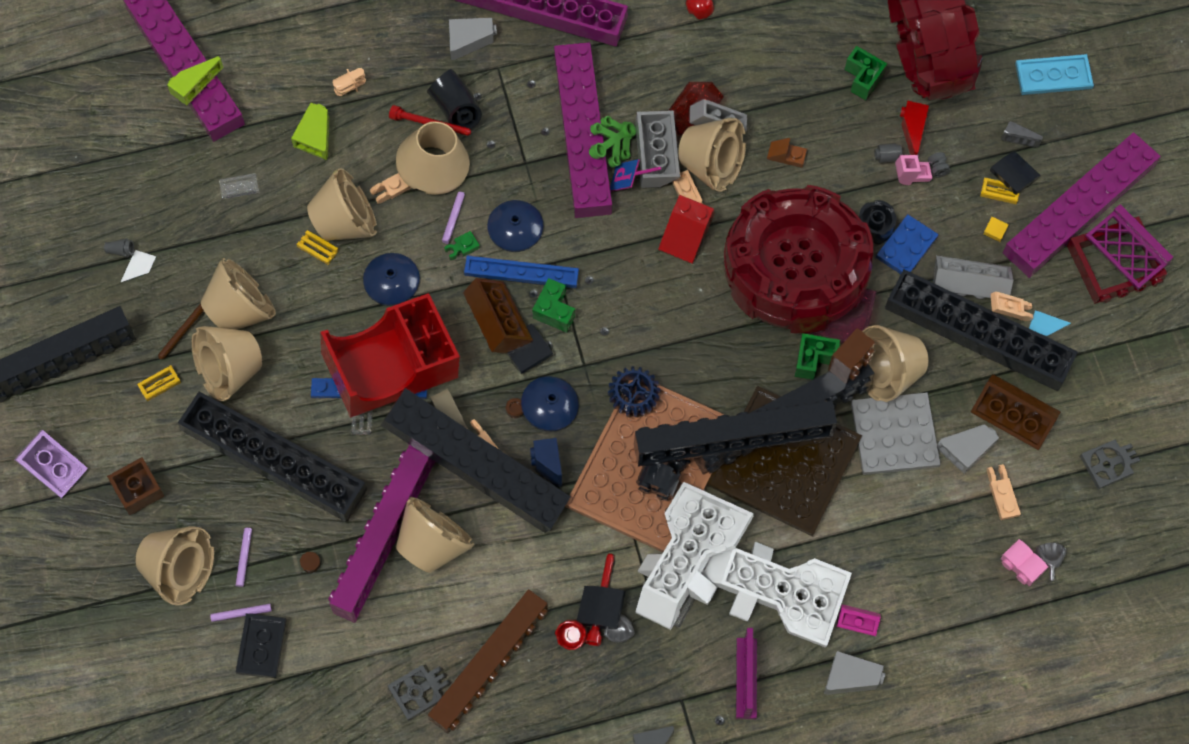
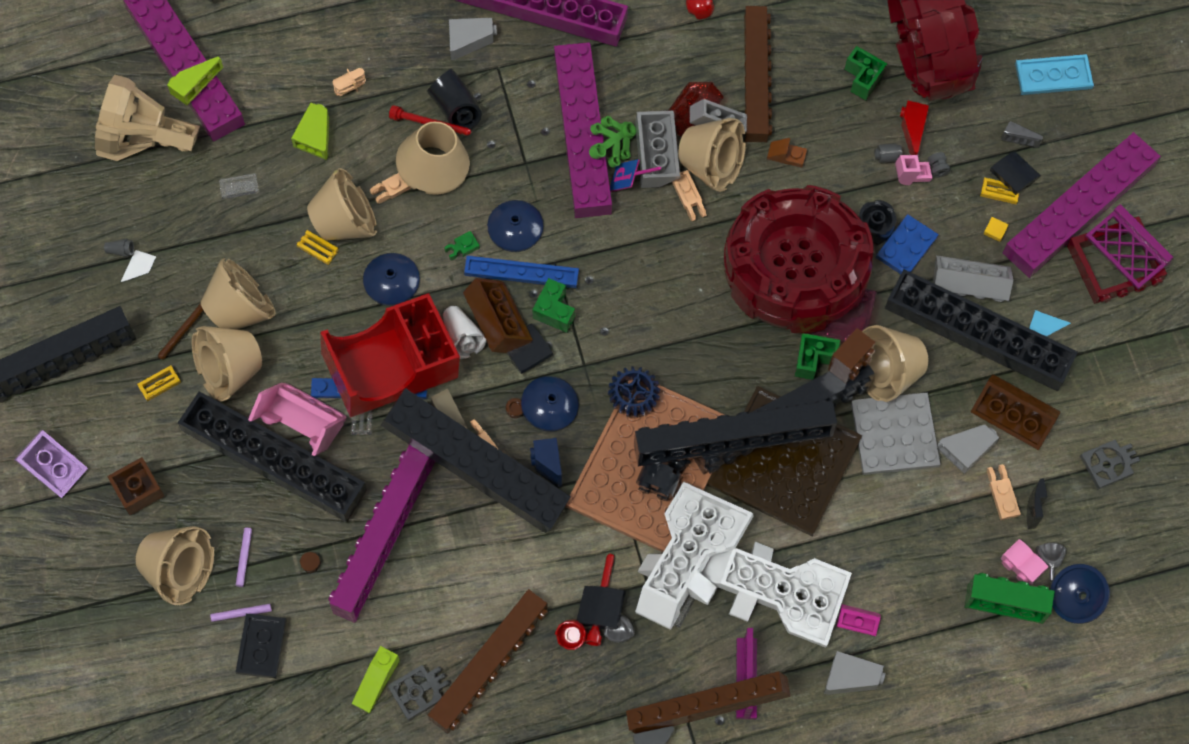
(146, 126): none -> tan plate
(300, 412): none -> bright pink windscreen
(375, 679): none -> lime slope
(430, 537): tan cone -> none
(453, 217): lavender bar -> none
(463, 332): none -> white cone
(686, 229): red slope -> none
(709, 703): none -> reddish brown brick
(756, 73): none -> reddish brown brick
(1009, 598): none -> green brick
(1011, 306): light nougat hinge -> none
(1035, 503): none -> black slope
(1069, 587): none -> dark blue dish

